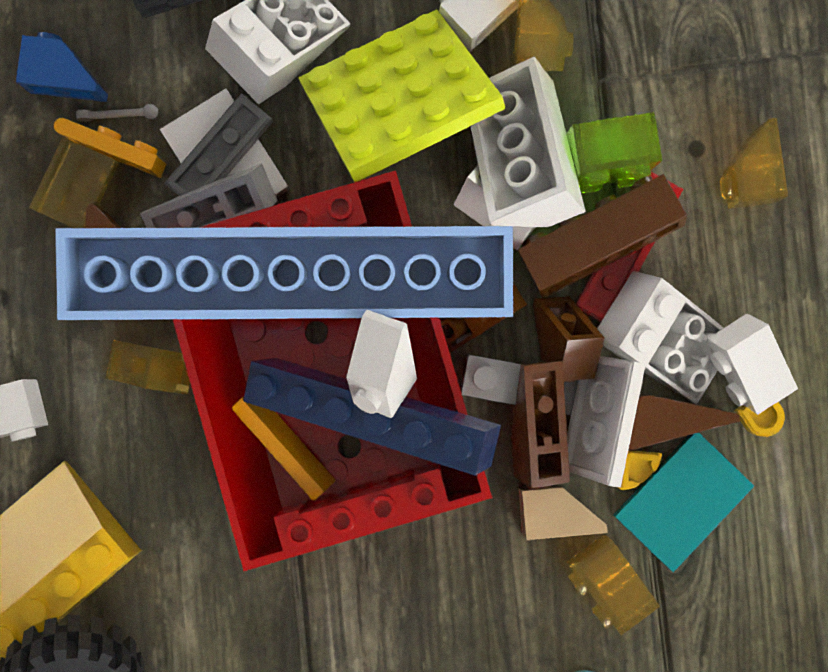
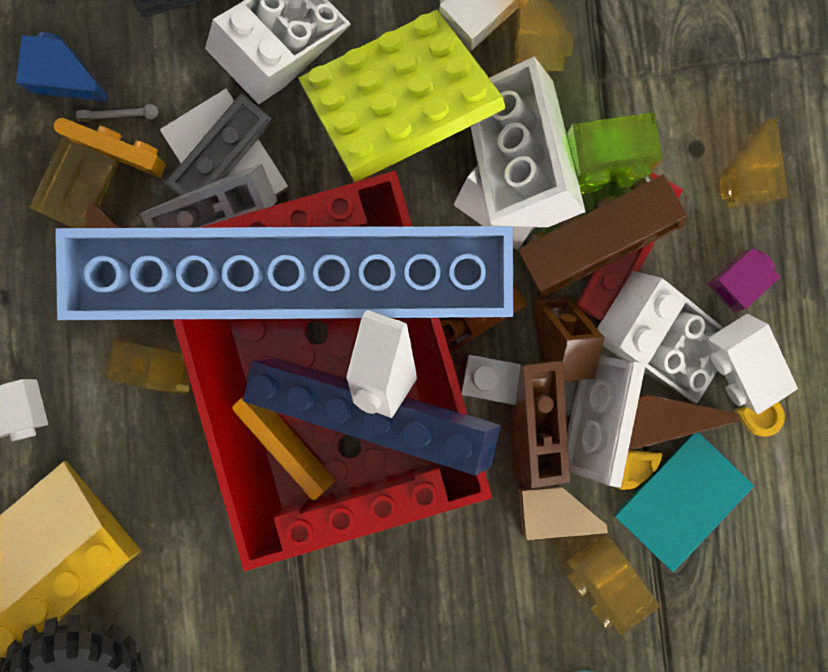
(744, 279): none -> magenta brick

